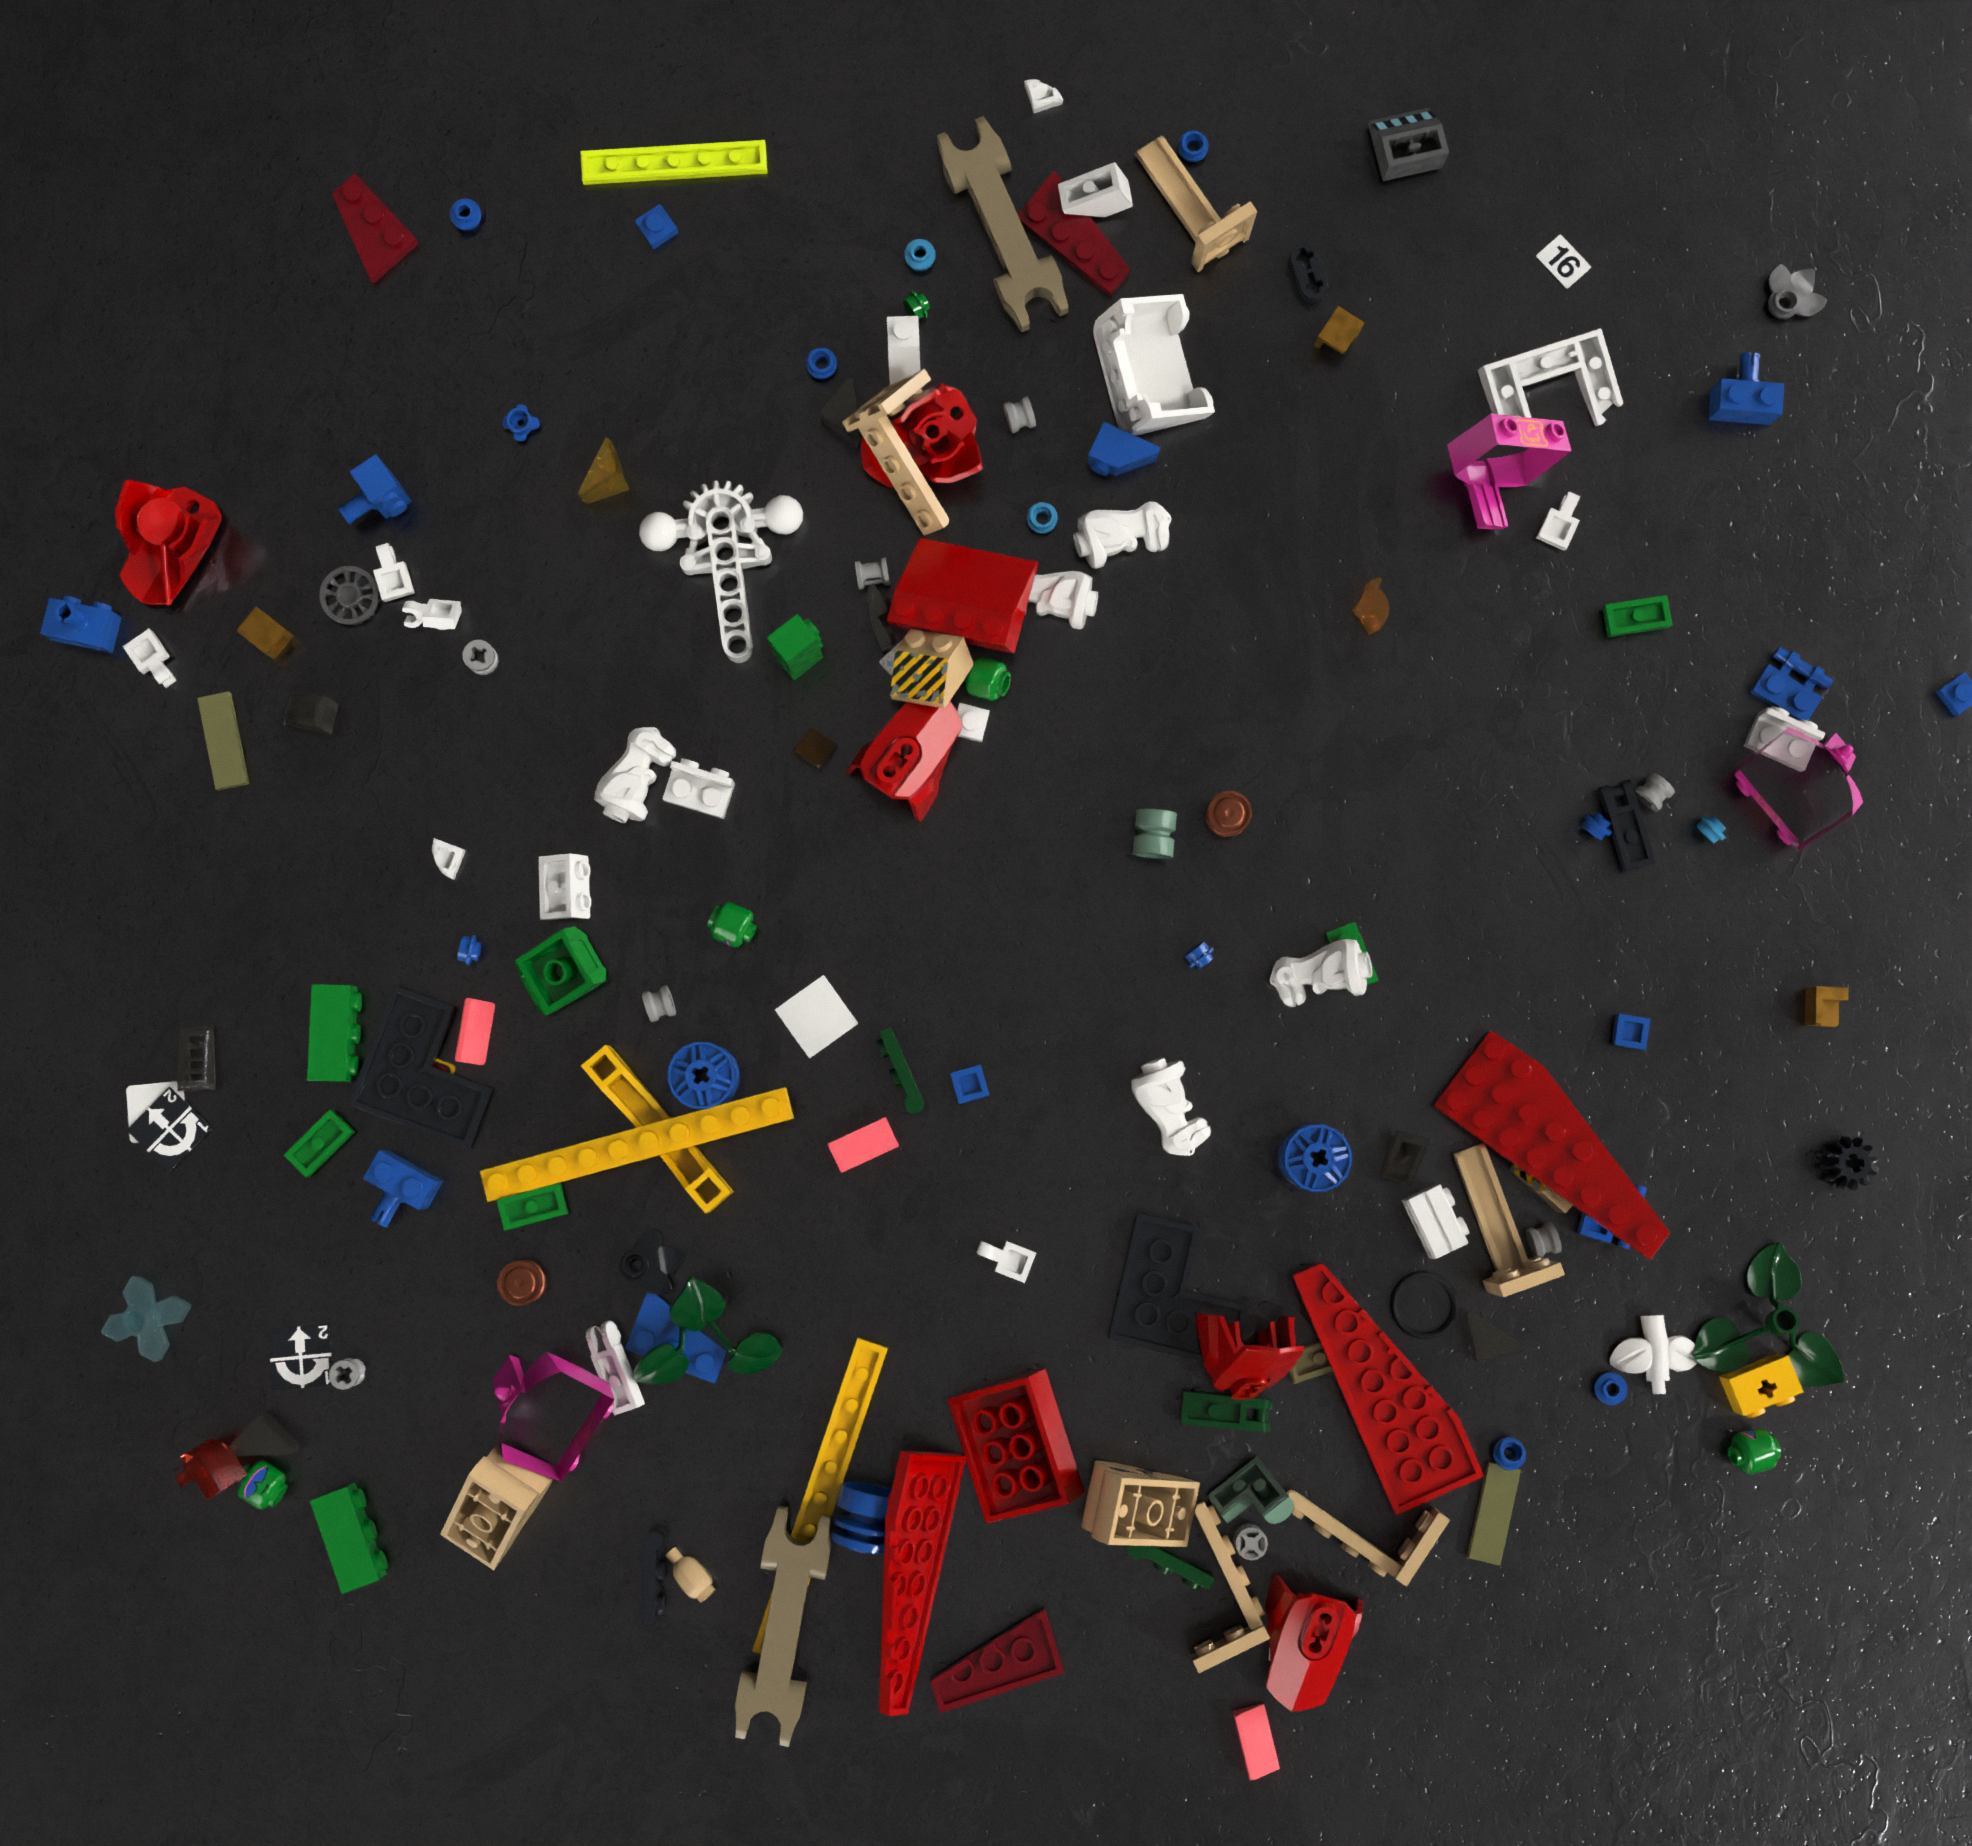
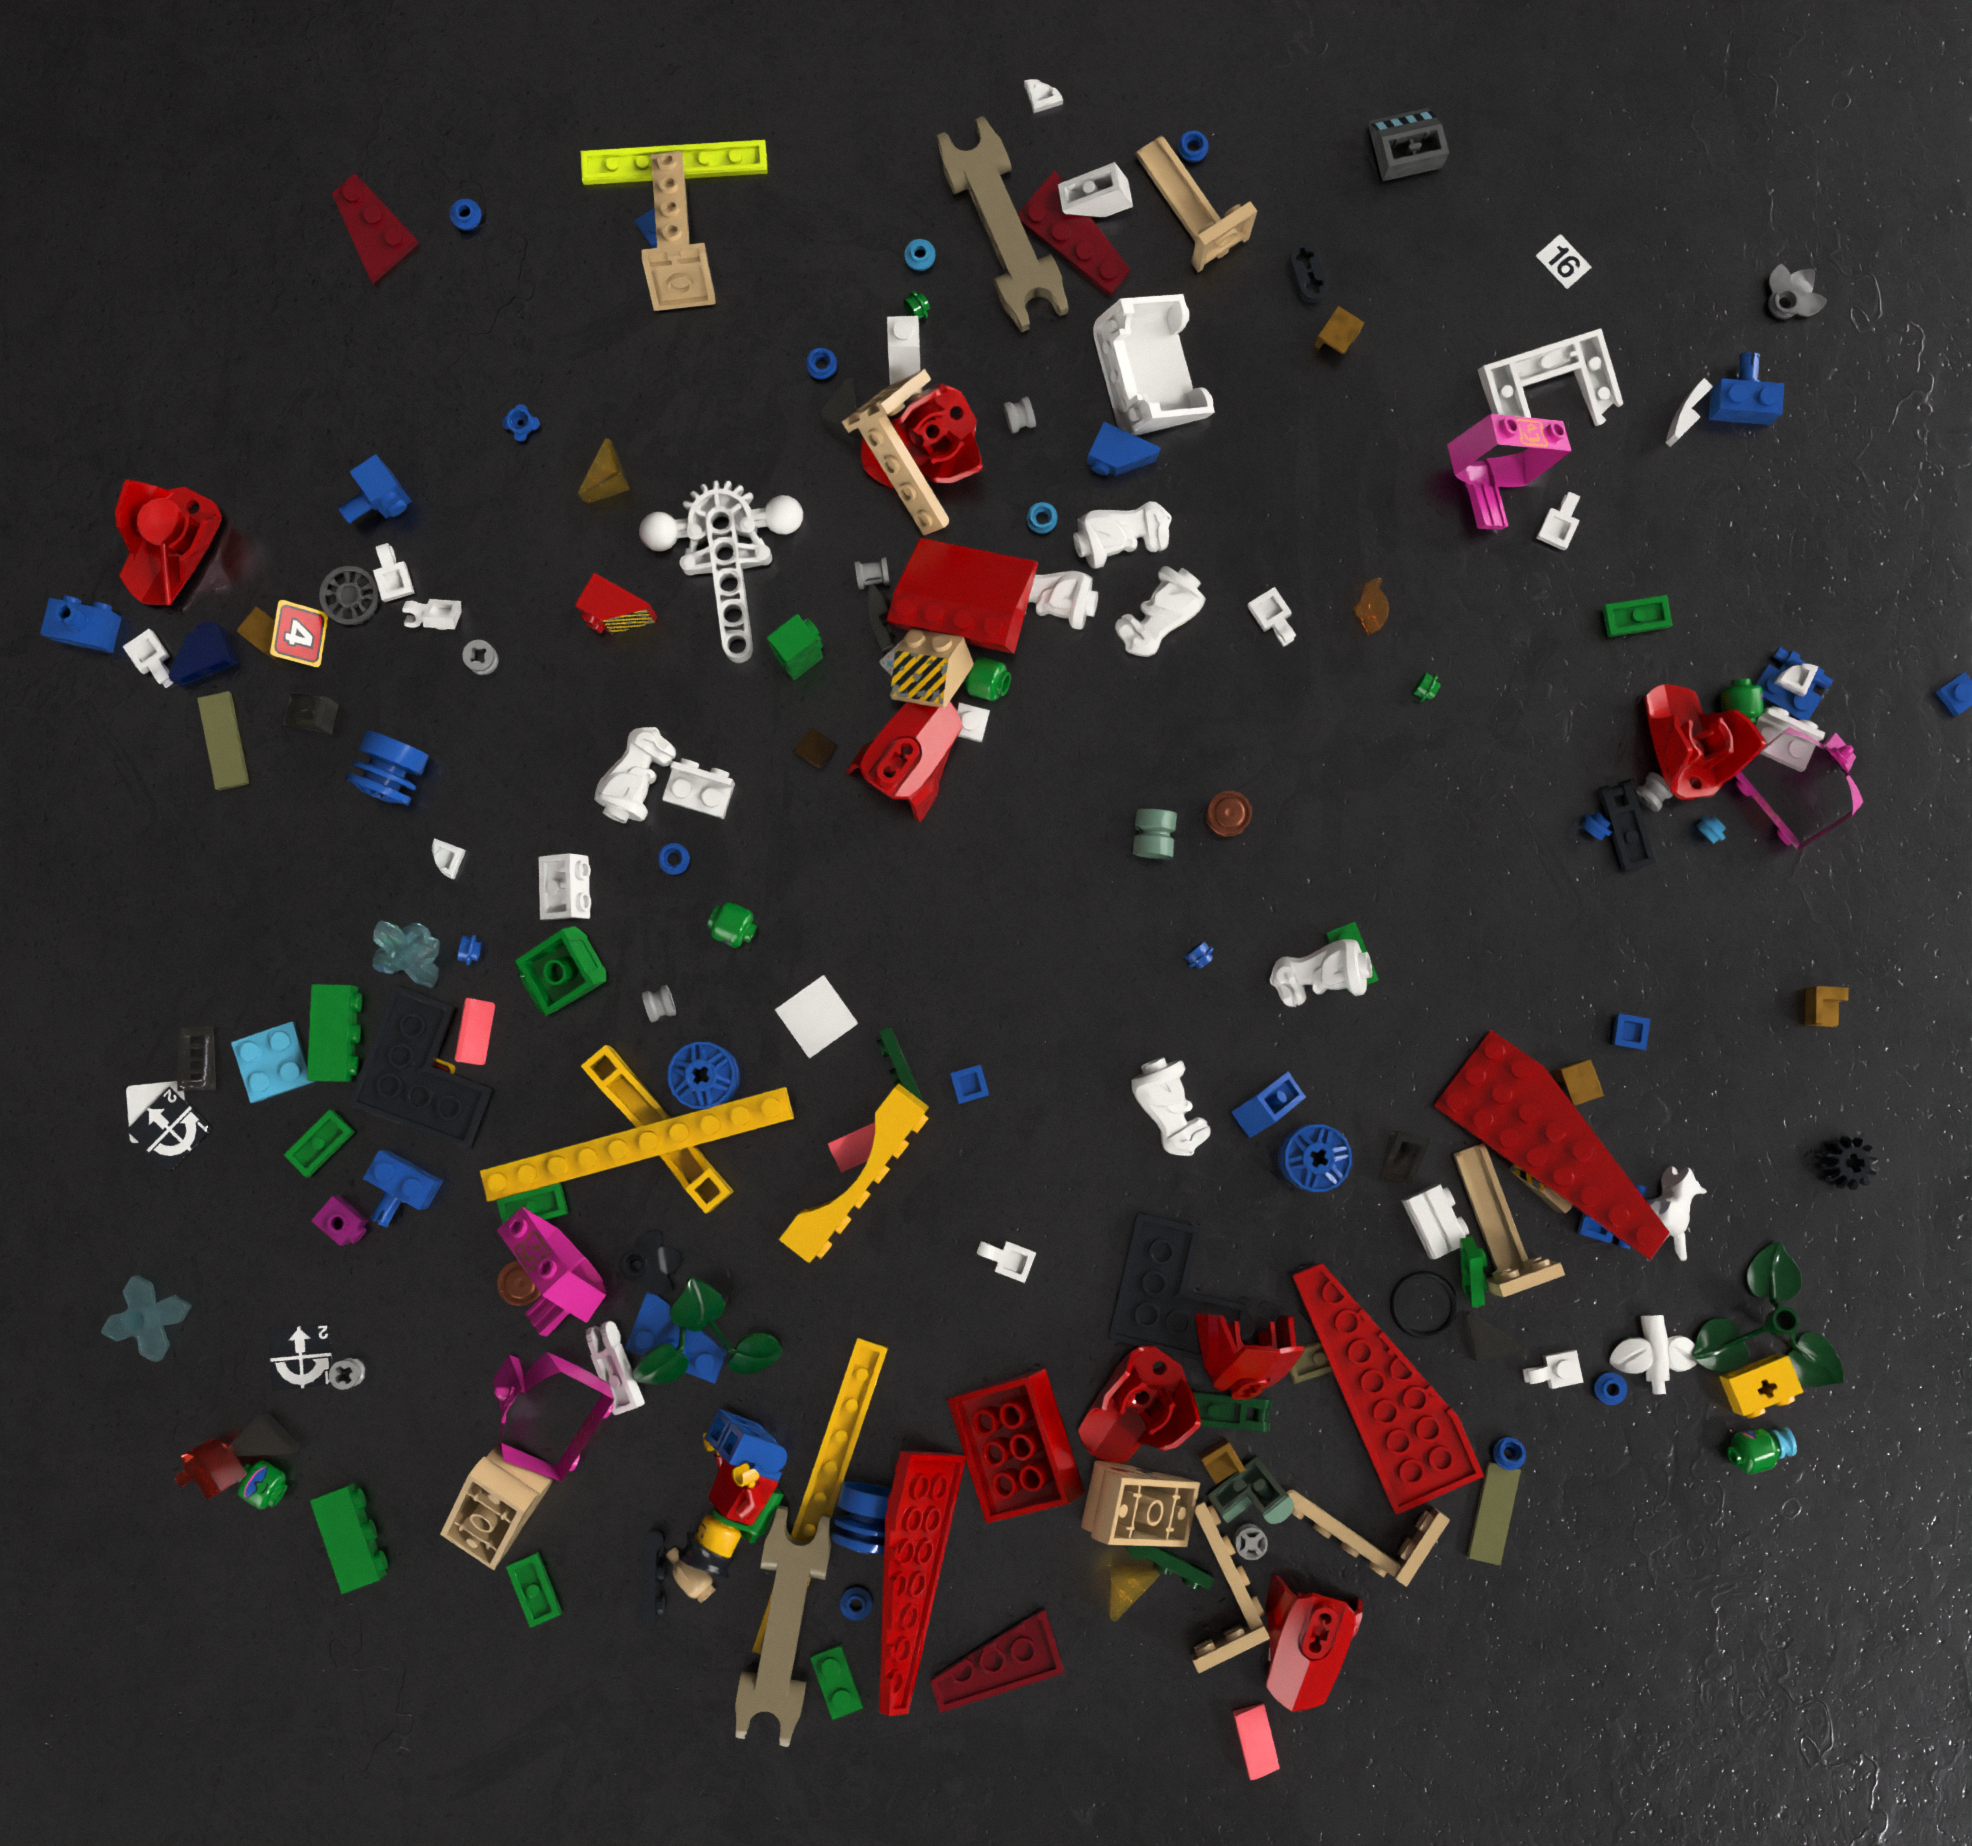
(202, 654): none -> clear blue slope
(272, 1061): none -> medium azure plate
(299, 633): none -> sticker
(341, 1221): none -> magenta brick
(387, 768): none -> blue wheel
(407, 950): none -> clear light blue plant
(534, 1589): none -> green plate
(556, 1269): none -> dark pink piece
(612, 608): none -> red slope
(664, 854): none -> blue plate
(676, 269): none -> tan bracket
(741, 1493): none -> piece
(836, 1681): none -> green plate
(860, 1594): none -> blue plate
(893, 1123): none -> yellow arch
(1126, 1585): none -> clear yellow slope
(1157, 1417): none -> red piece
(1169, 607): none -> white animal
(1221, 1461): none -> pearl gold panel
(1268, 1105): none -> blue slope
(1271, 612): none -> white plate
(1426, 686): none -> green plate
(1473, 1278): none -> green plate
(1543, 1240): light grey wheel -> none
(1558, 1369): none -> white plate
(1580, 1081): none -> pearl gold panel
(1674, 1204): none -> white animal
(1685, 415): none -> white slope
(1698, 748): none -> red piece
(1744, 698): none -> green head
(1786, 1441): none -> medium azure bush
(1797, 678): none -> white tile

